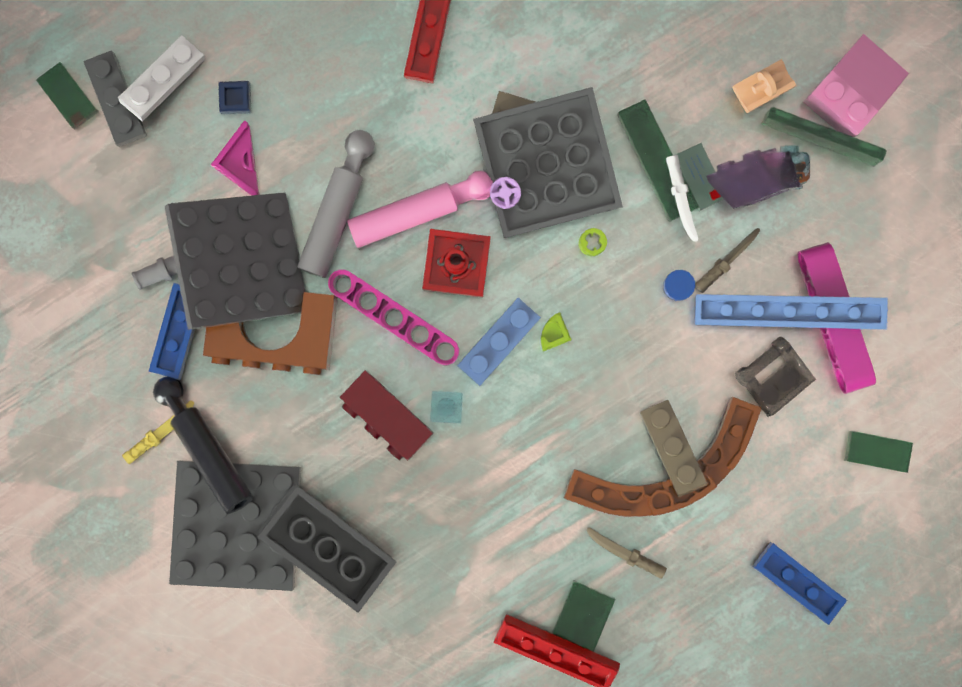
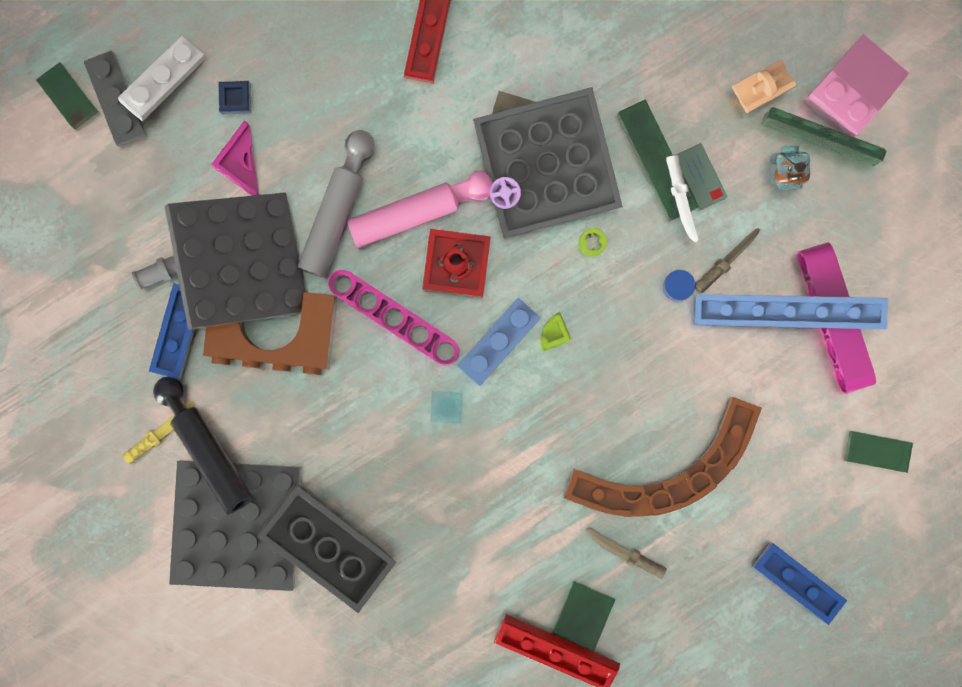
(385, 416): dark red brick -> none
(673, 448): dark tan plate -> none
(755, 177): clear purple slope -> none
(782, 384): clear smoke plate -> none

